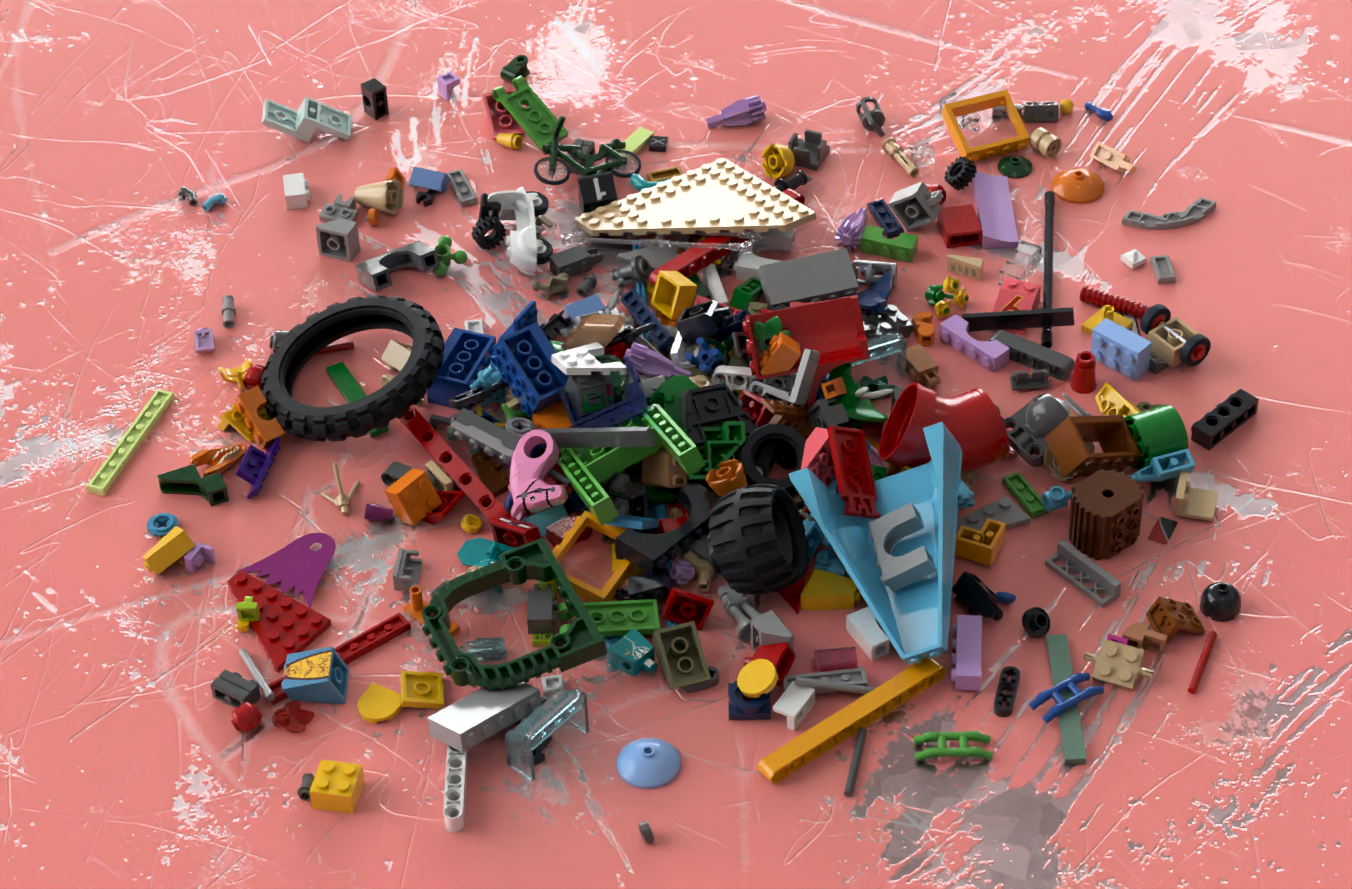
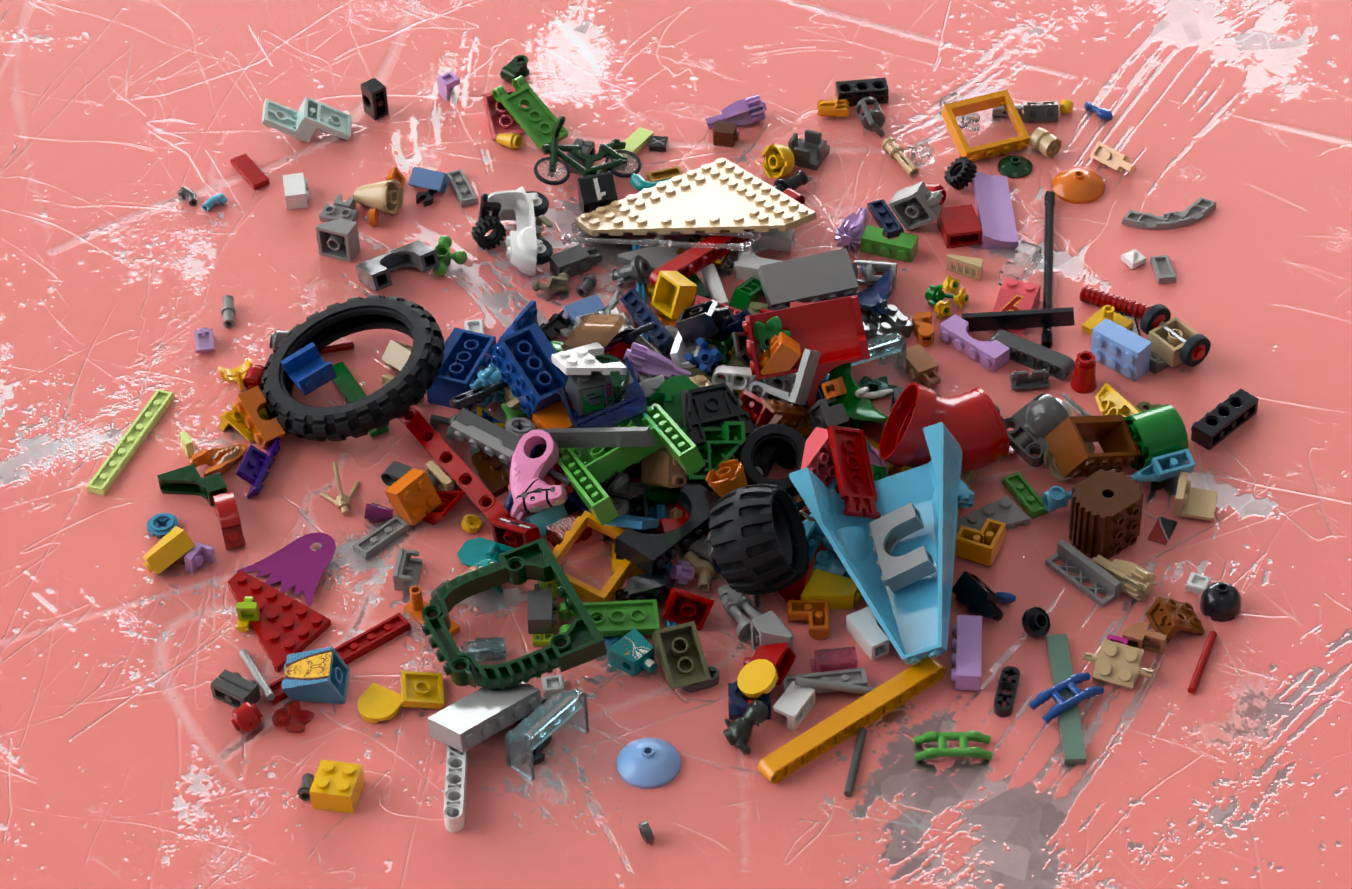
(186, 444): none -> yellowish green tile
(229, 519): none -> red arch
(250, 171): none -> red tile
(308, 369): none -> blue panel
(381, 537): none -> light grey tile
(725, 134): none -> reddish brown brick
(740, 729): none -> pearl dark grey animal
(814, 612): none -> orange brick
(833, 108): none -> light orange arm
(858, 89): none -> black brick
(1134, 579): none -> tan piece
(1197, 583): none -> white tile

